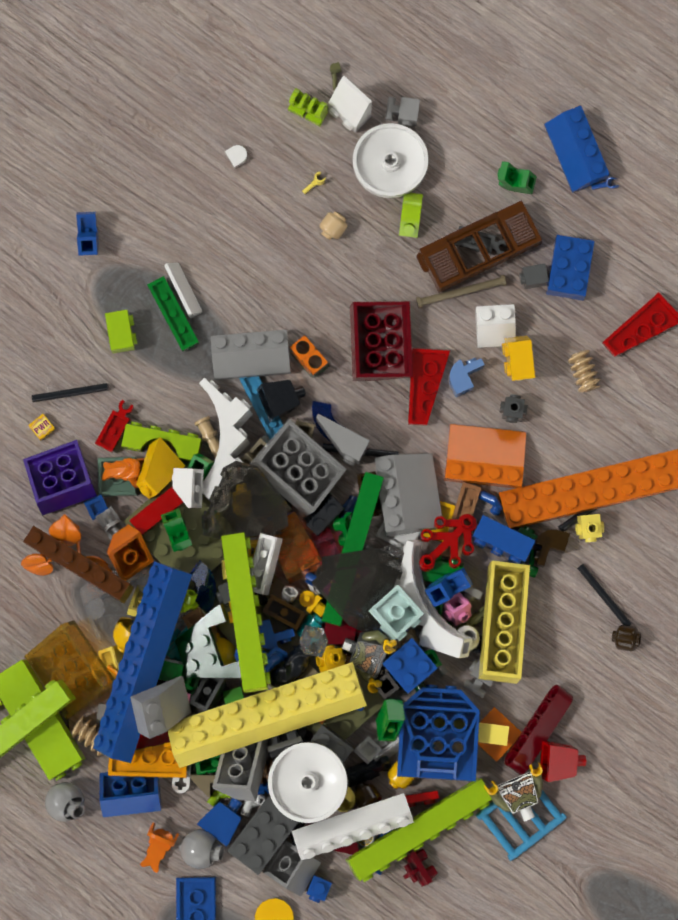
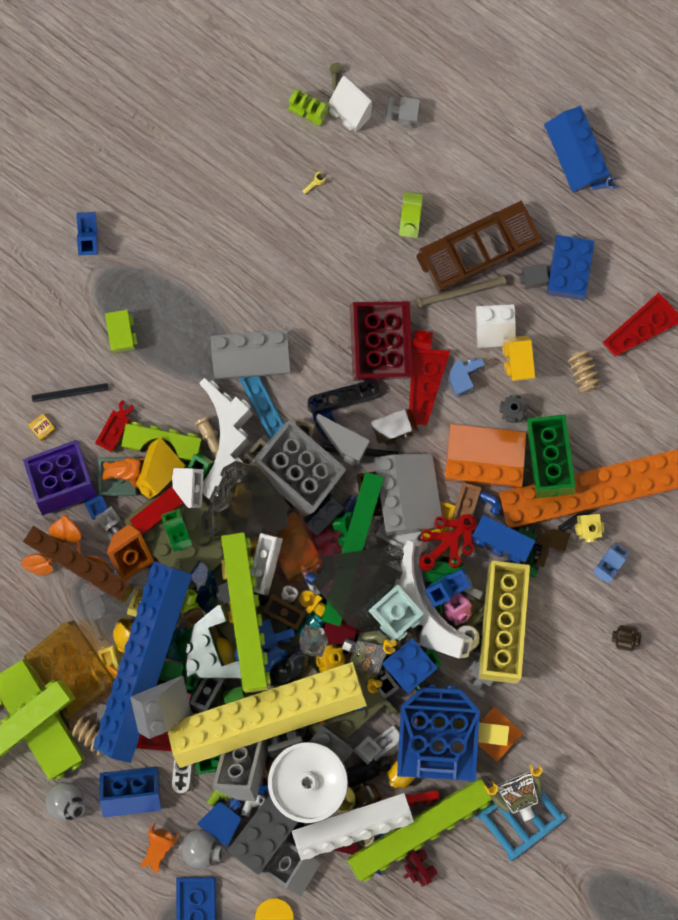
(149, 762): light orange wing -> none
(173, 313): green plate -> none
(183, 289): white slope -> none
(203, 781): dark tan slope -> none
(236, 155): white tile -> none
(279, 398): black torso -> none
(313, 372): orange piece -> none
(318, 889): blue brick -> none
(333, 225): tan head -> none
(344, 400): none -> black beam
(390, 160): white dish -> none
(390, 720): green brick -> none
(394, 427): none -> brick
(422, 339): none -> red plate
(487, 239): dark grey plate -> none
(516, 179): green brick -> none
(538, 729): dark red beam -> none
(550, 456): none -> green brick
(560, 761): red torso -> none
(603, 594): black bar -> none
(611, 562): none -> medium blue brick

